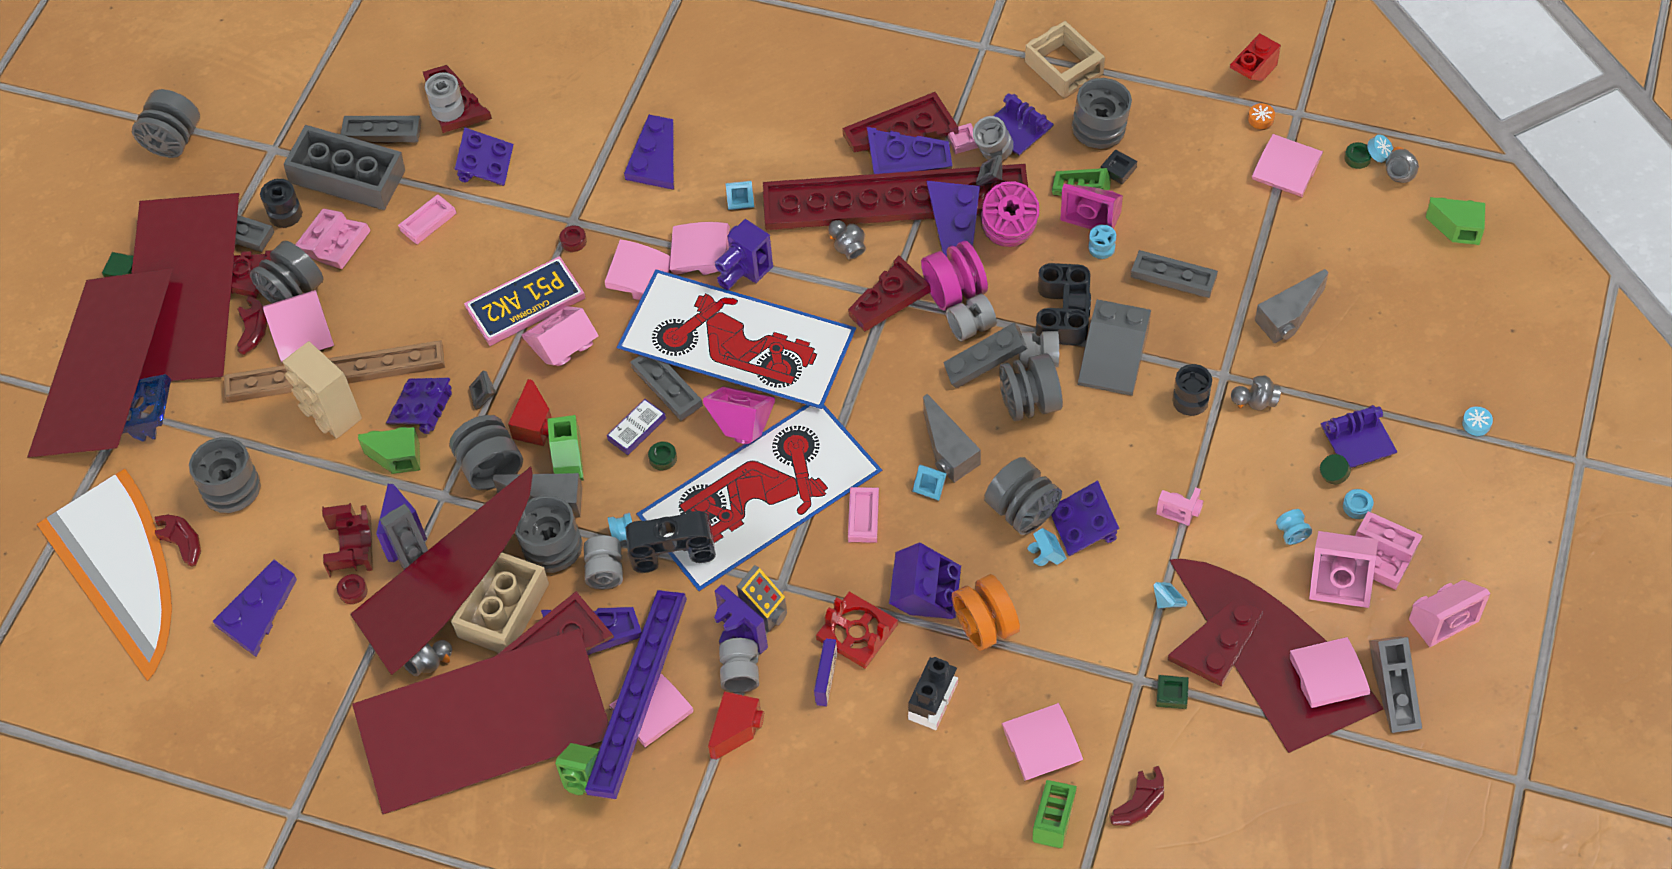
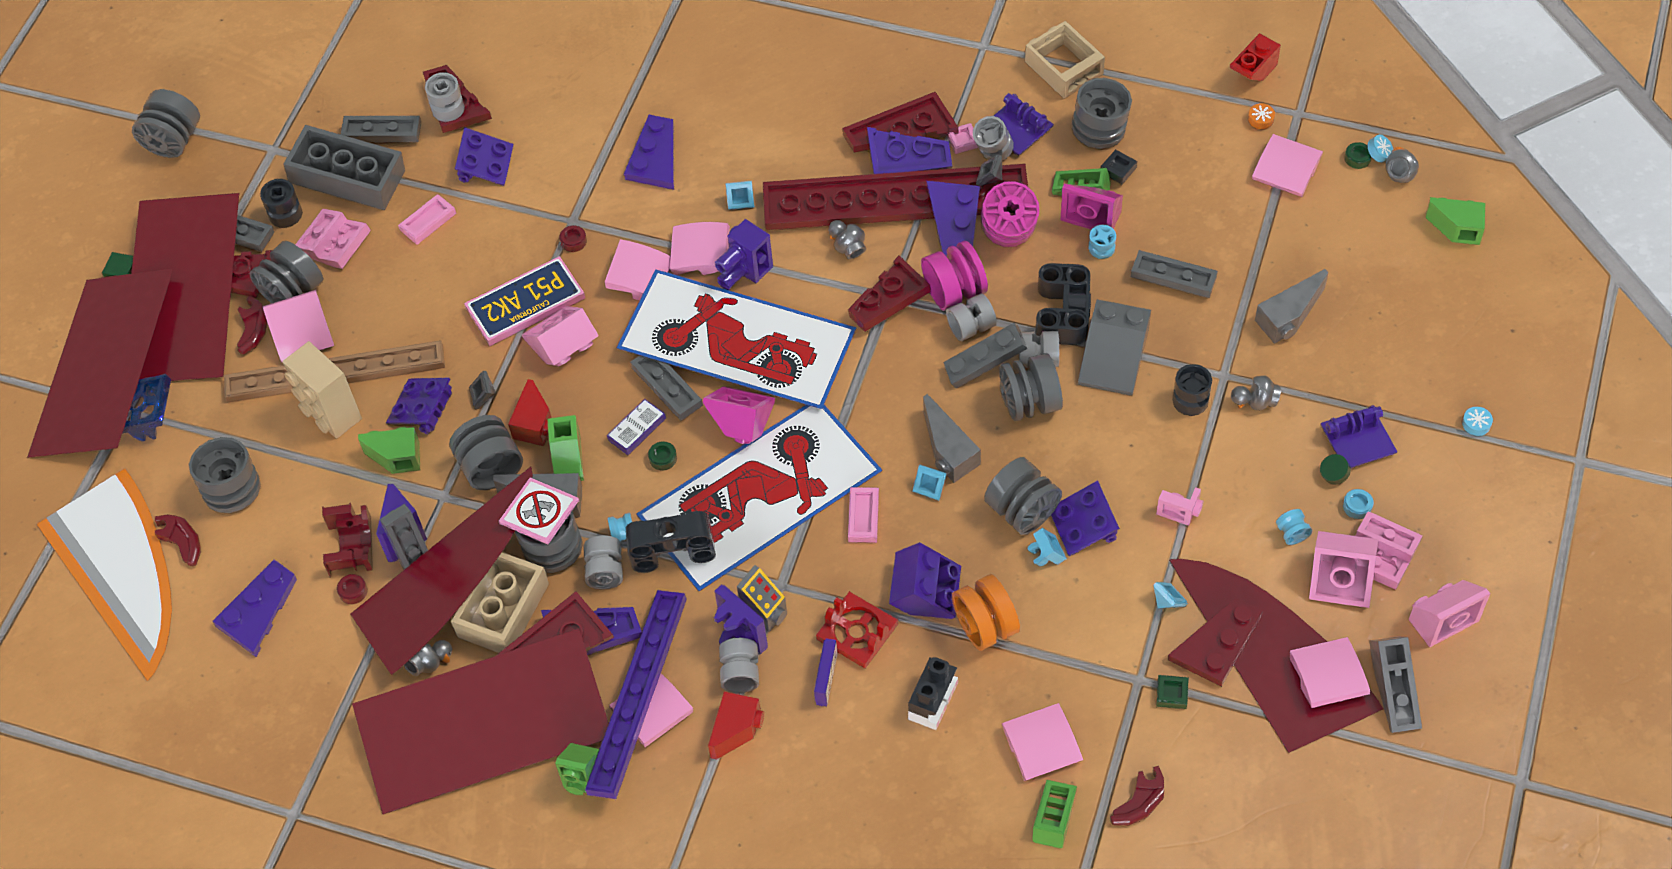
(539, 510): none -> piece

